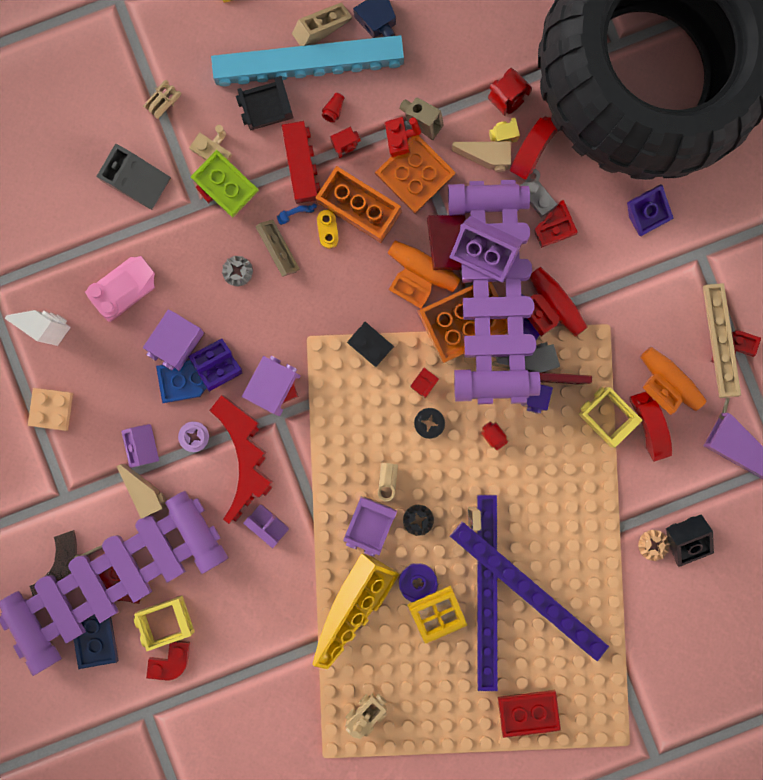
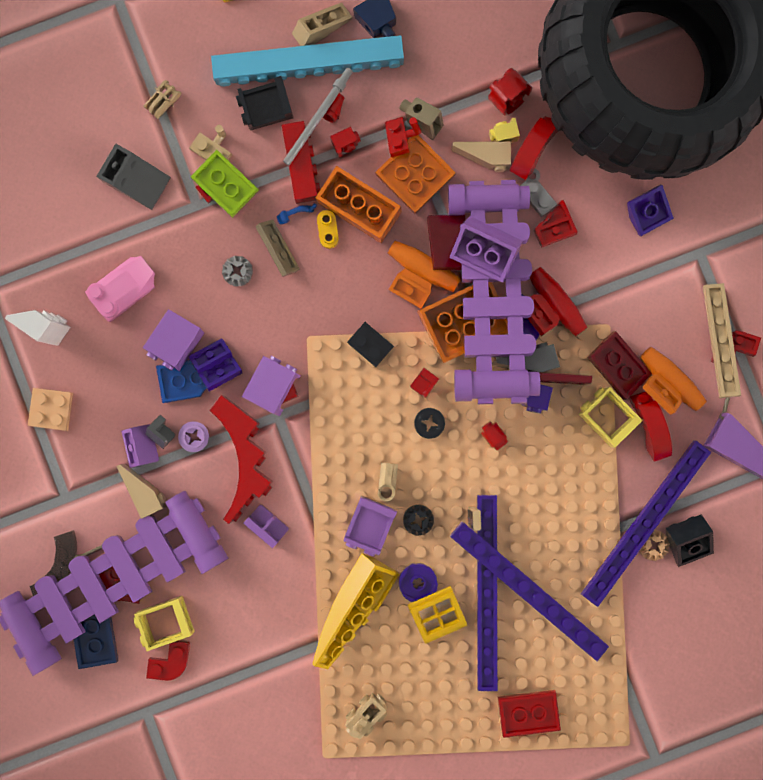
(159, 432): none -> dark grey panel
(338, 86): none -> light grey bar
(619, 365): none -> dark red plate
(645, 523): none -> dark purple plate

